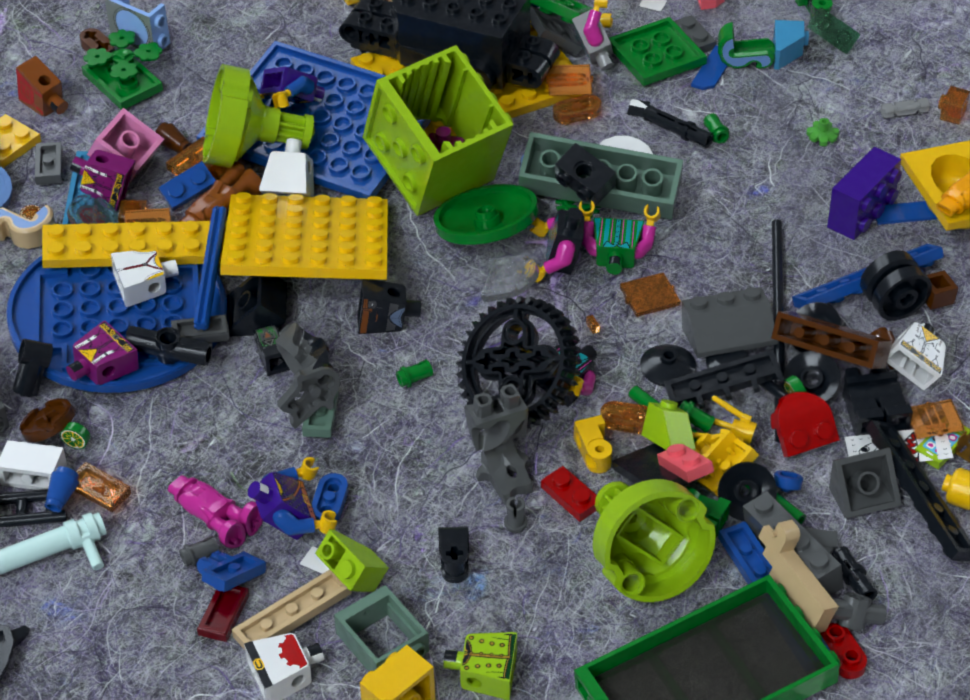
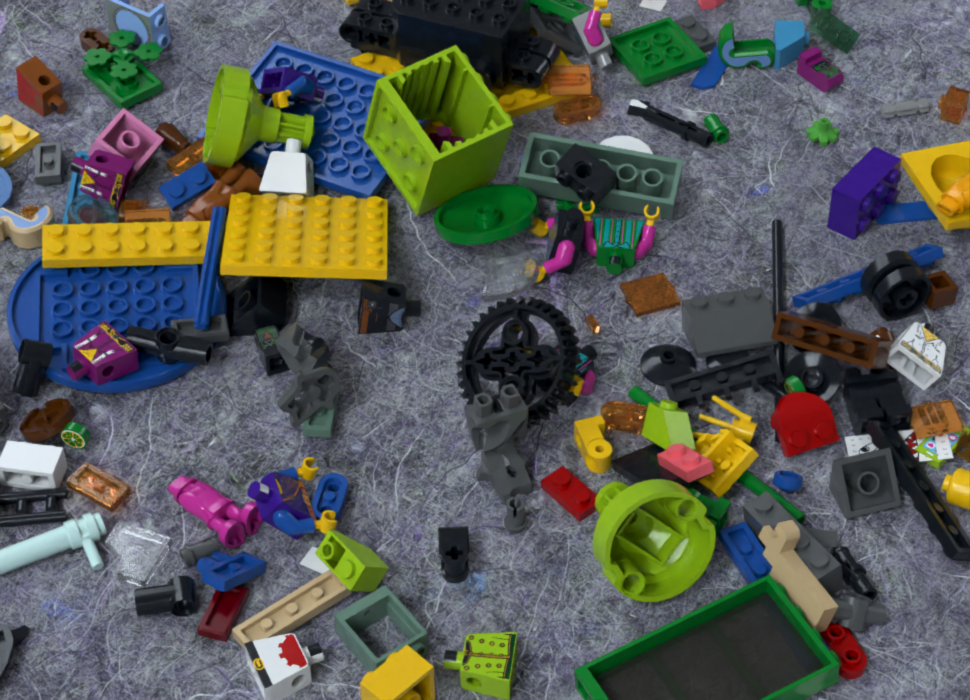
(61, 487): blue cone -> none
(138, 551): none -> clear tile
(141, 275): white torso -> none
(176, 597): none -> black piece
(414, 373): green pin -> none
(697, 417): green pin -> none
(742, 474): black dish -> none
(818, 70): none -> magenta leg

